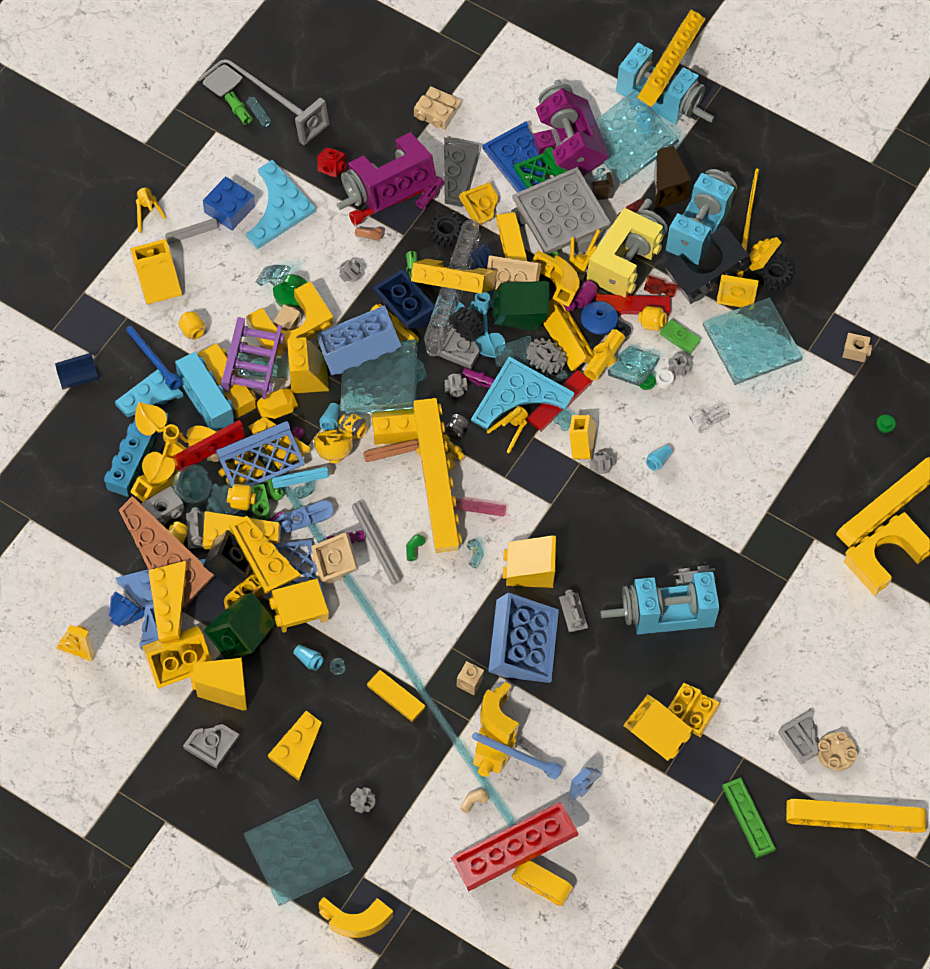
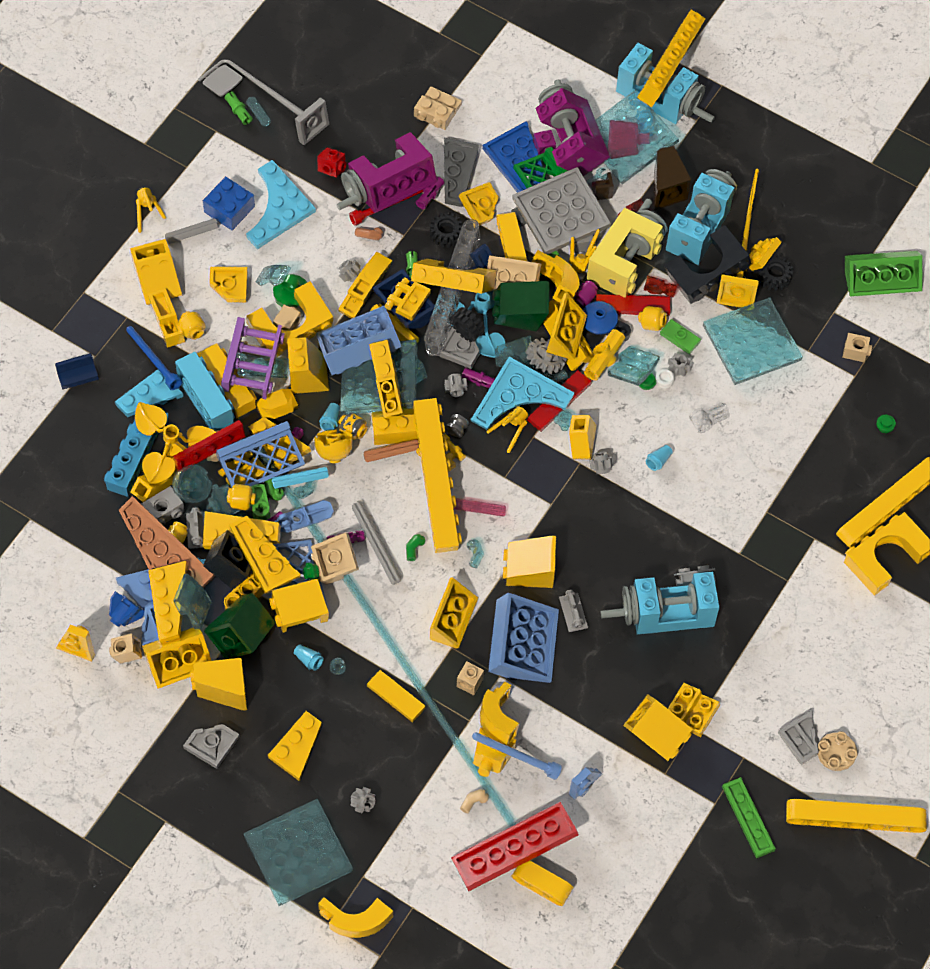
(131, 652): none -> tan brick
(166, 318): none -> yellow slope
(192, 601): none -> clear light blue slope
(229, 283): none -> yellow plate
(311, 571): none -> green plate
(363, 285): none -> yellow slope
(386, 378): none -> yellow slope
(412, 301): none -> yellow plate
(453, 614): none -> yellow slope
(567, 329): none -> yellow slope
(625, 139): none -> clear pink torso
(883, 273): none -> bright green slope

